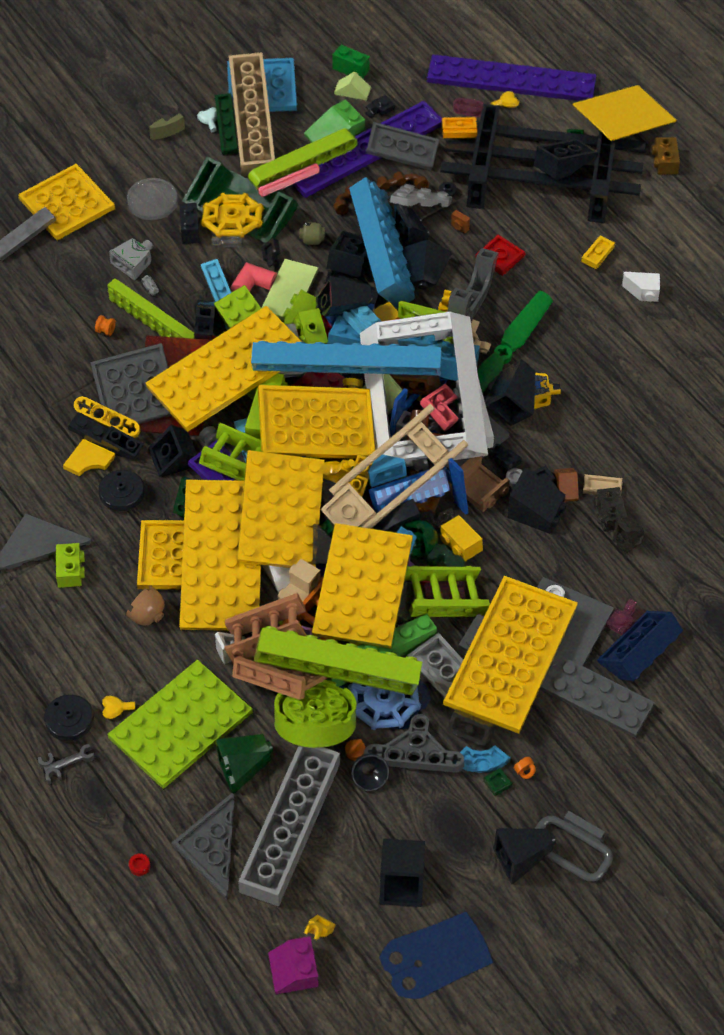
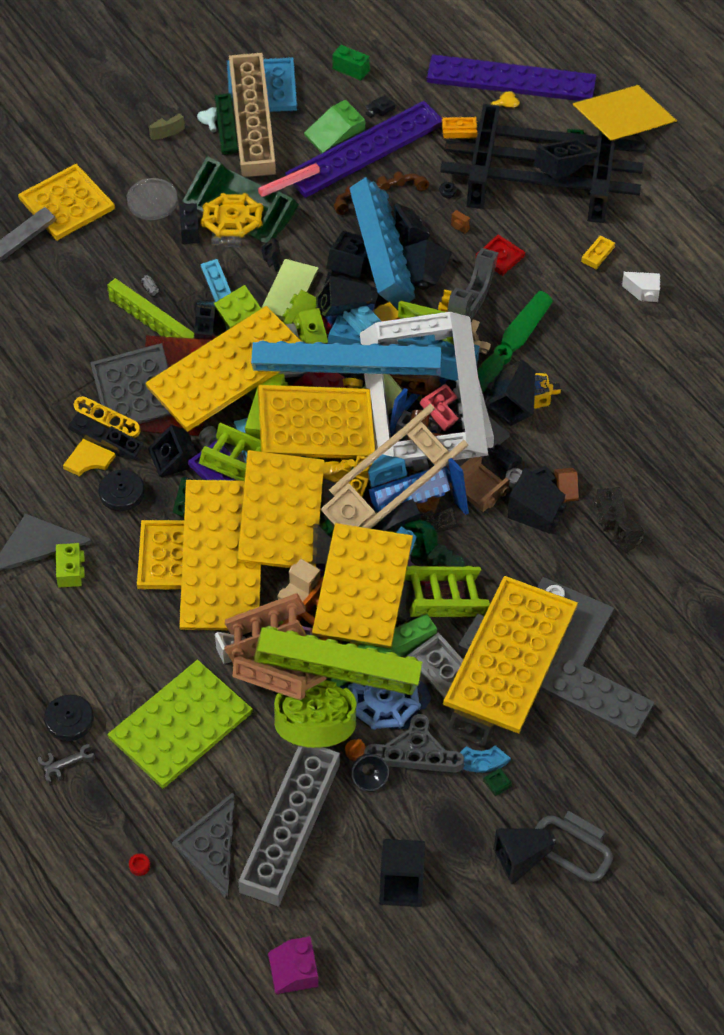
(105, 325): orange wheel -> none
(115, 706): yellow rock -> none
(132, 257): light grey torso -> none
(147, 607): medium nougat cylinder -> none
(242, 758): dark green slope -> none
(254, 275): coral brick -> none
(278, 576): white slope -> none
(312, 233): olive head -> none
(315, 152): lime beam -> none
(319, 927): yellow plate -> none
(353, 87): yellowish green slope -> none
(402, 146): dark grey tile -> none
(409, 196): light grey plate -> none
(446, 953): dark blue piece -> none
(461, 538): yellow brick -> none
(468, 107): clear pink beam -> none
(524, 765): orange tile -> none
(594, 482): tan tile -> none
(622, 620): clear pink plate -> none
(641, 644): dark blue slope -> none
(666, 155): pearl gold brick -> none

